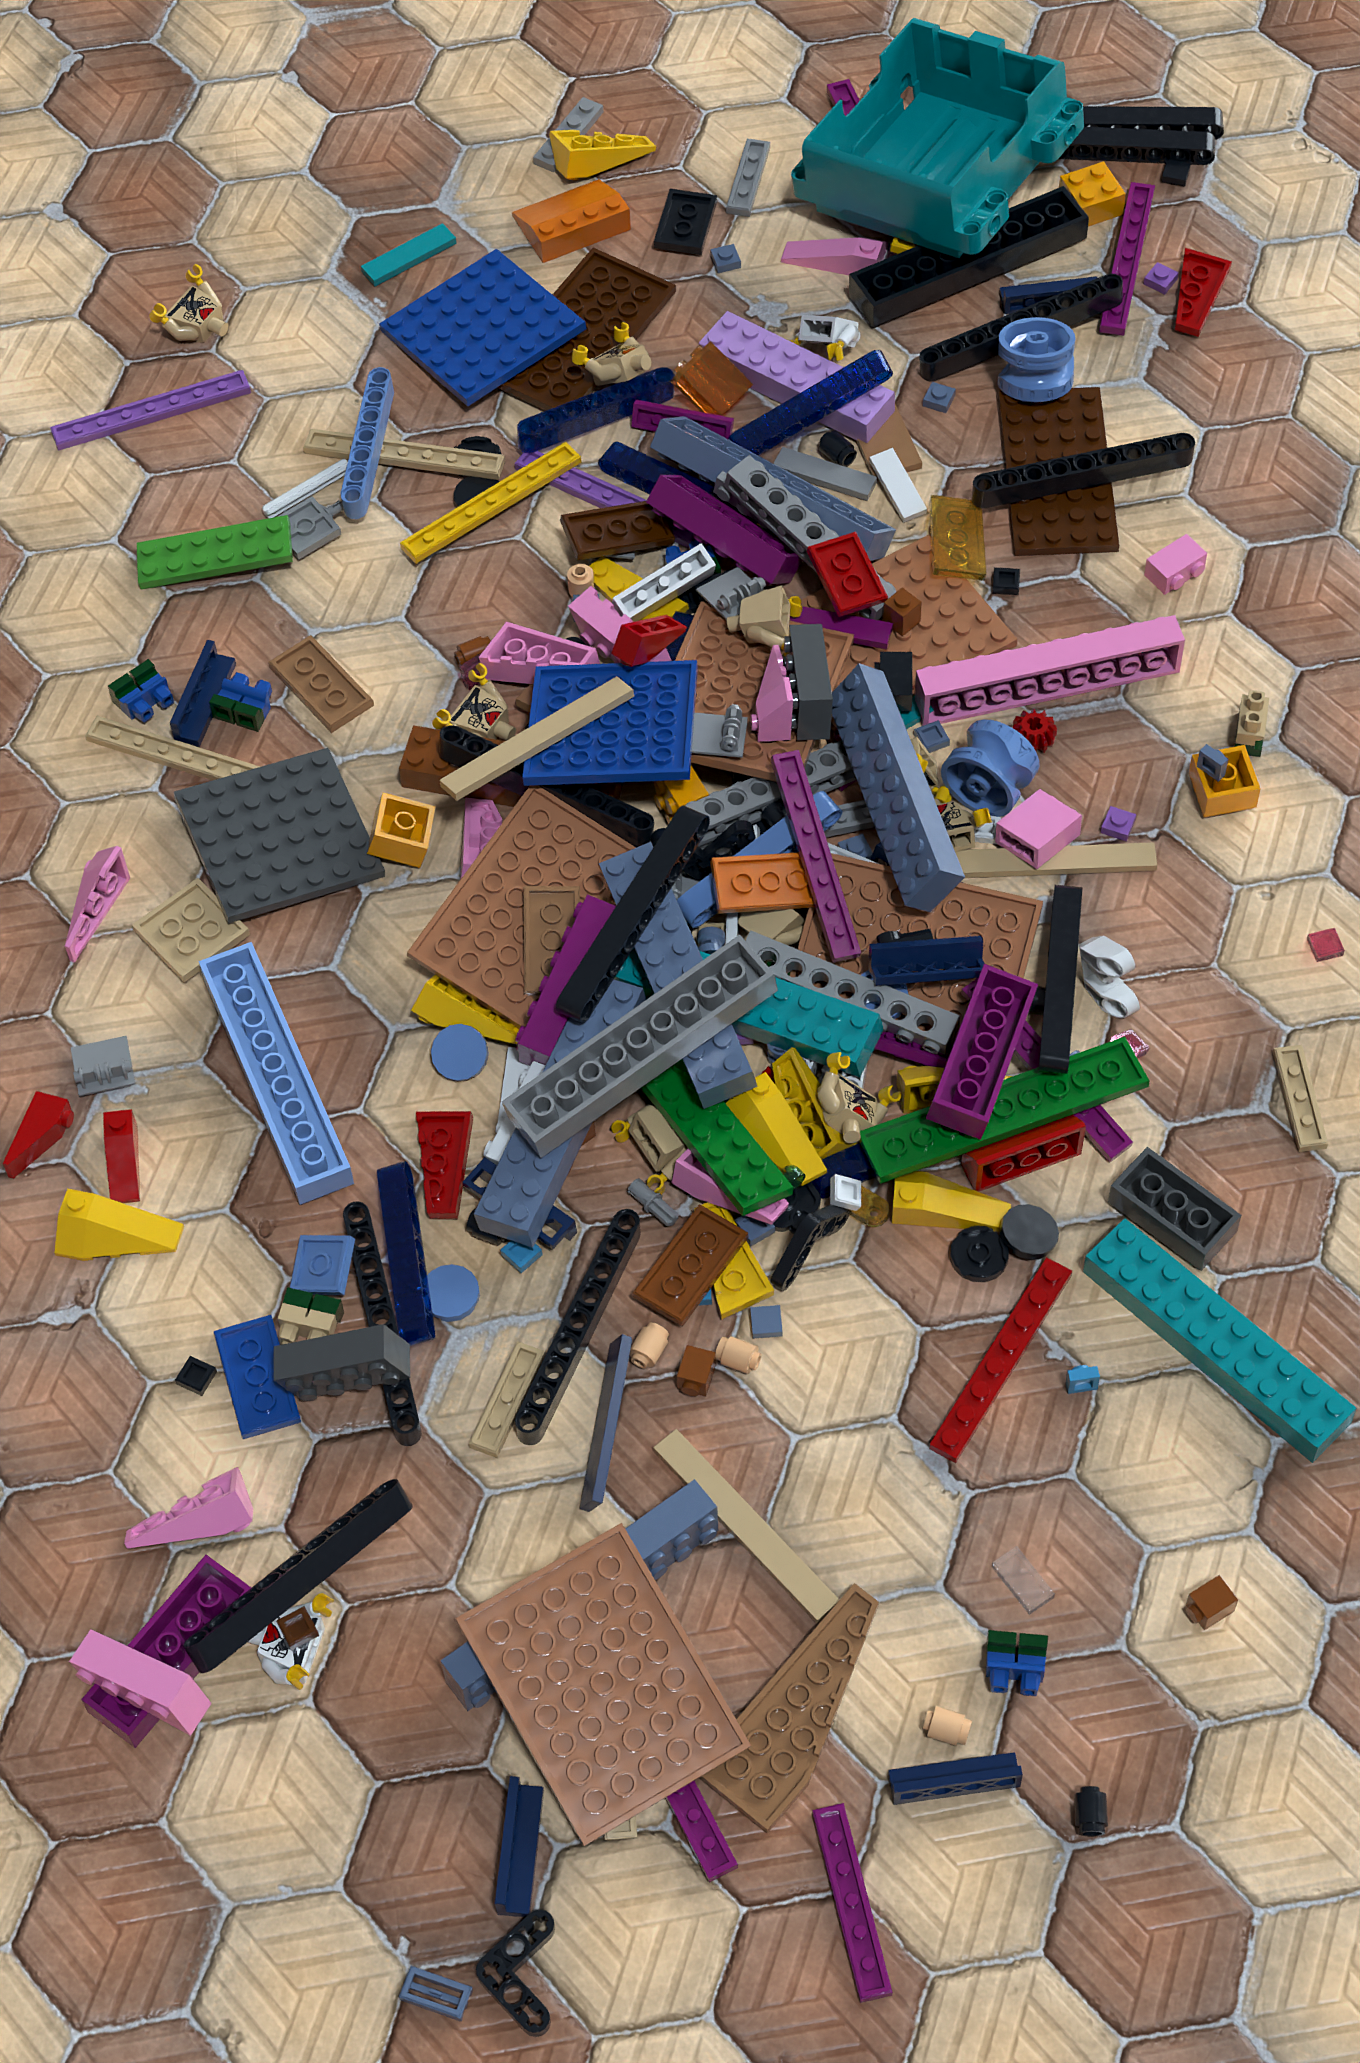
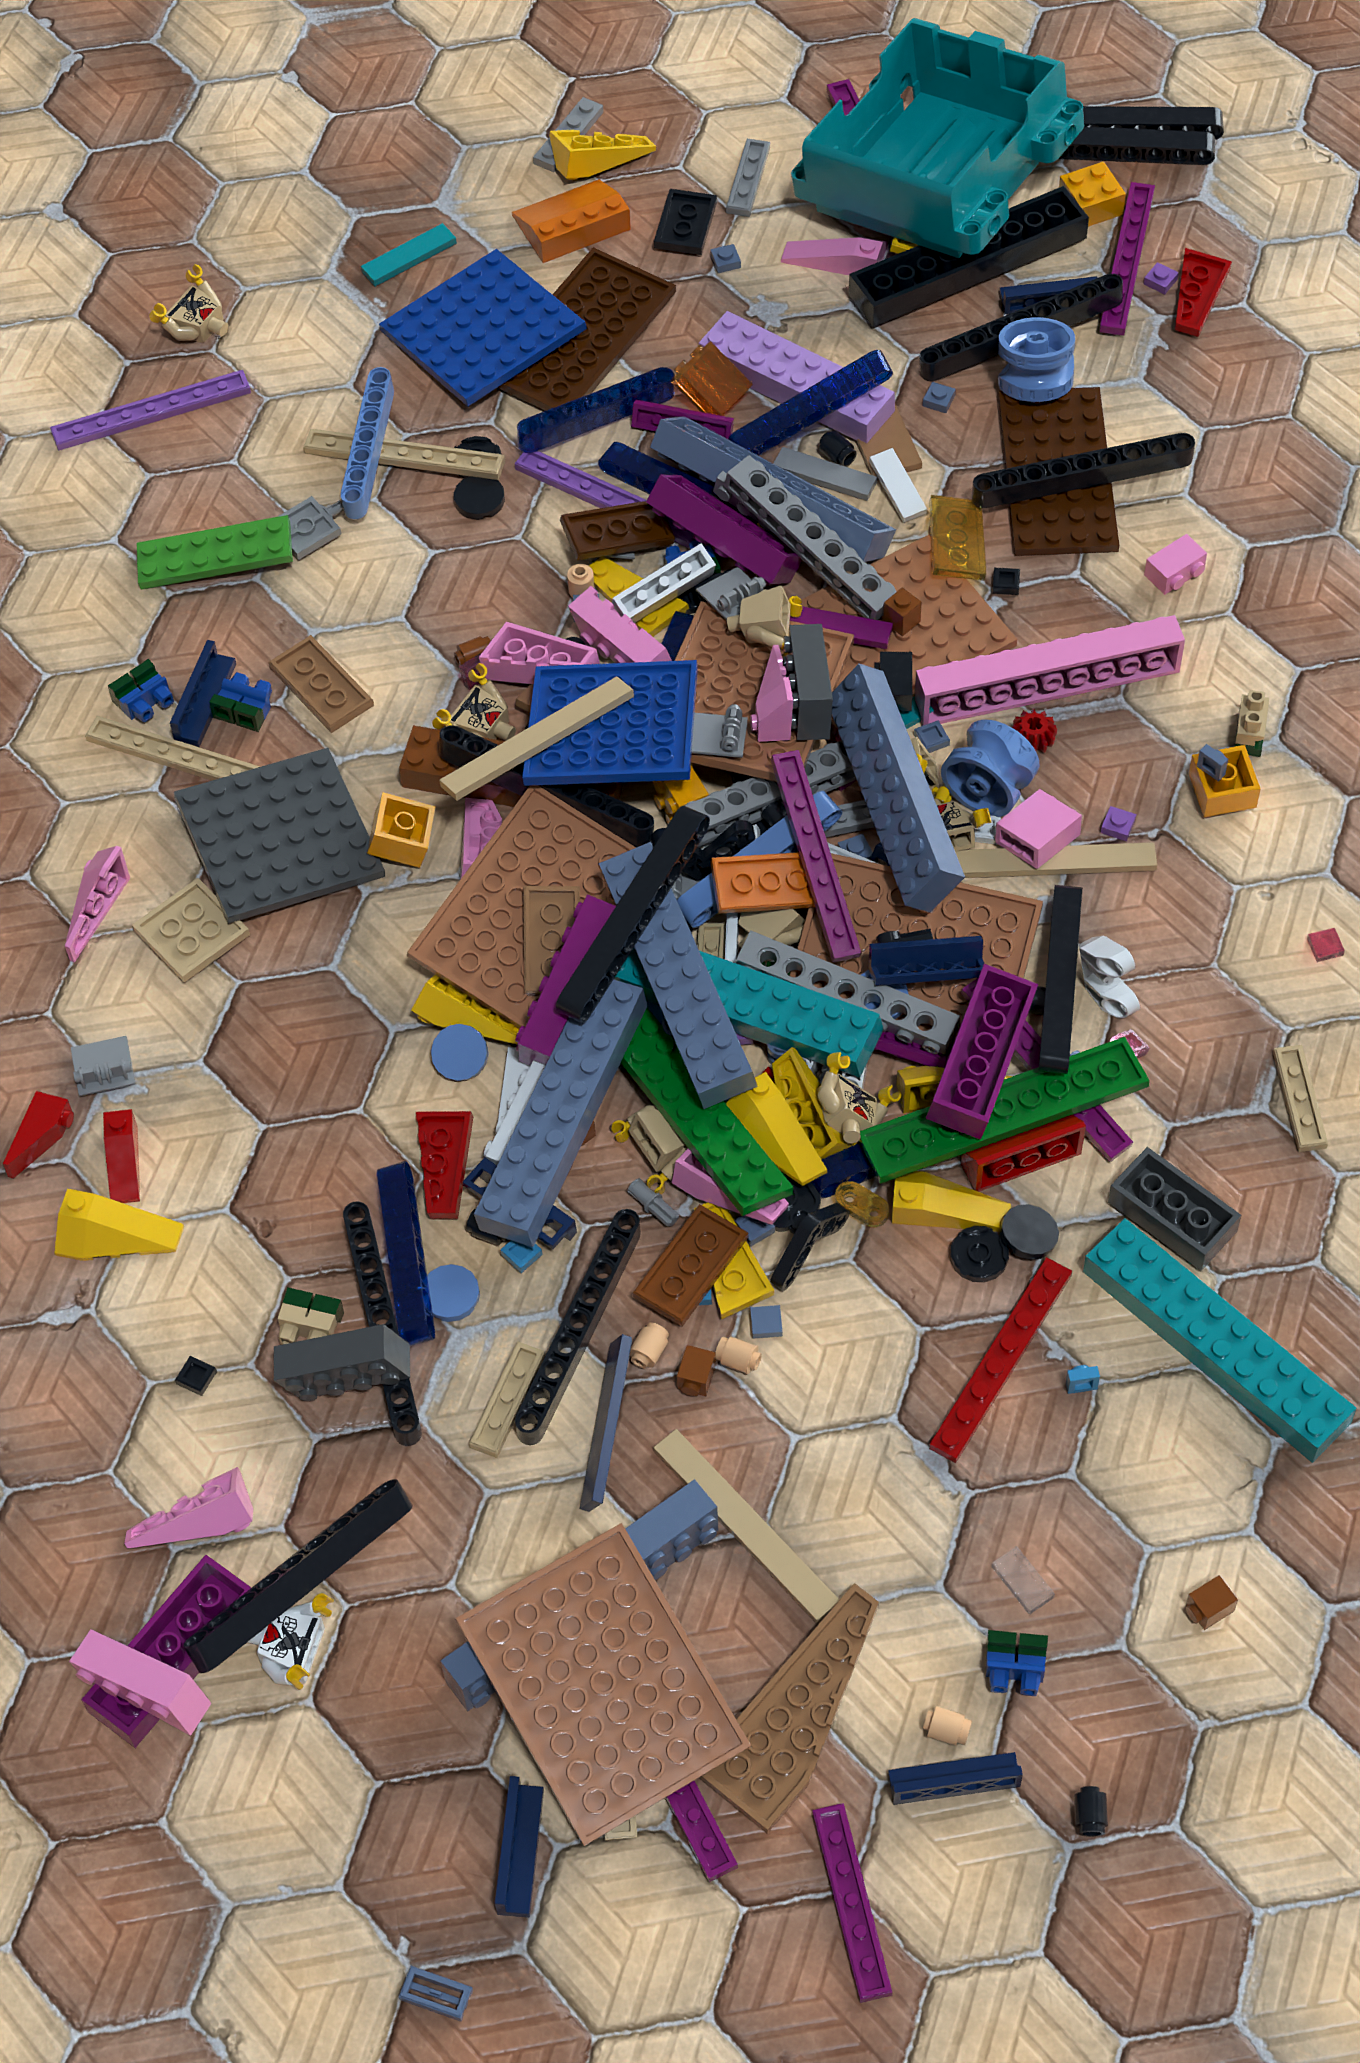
(249, 1371): blue tile -> none
(276, 1073): light blue brick -> none
(297, 1628): reddish brown tile -> none
(305, 489): white axle -> none
(322, 1264): medium blue tile -> none
(490, 502): yellow tile -> none
(509, 1965): black beam -> none
(619, 362): tan torso -> none
(640, 1046): light grey brick -> none
(645, 638): red slope -> none
(710, 939): sand blue wheel -> none
(794, 1175): clear green hinge -> none
(829, 331): white torso -> none
(845, 1192): white tile -> none
(847, 574): red tile -> none
(1176, 172): black tile -> none

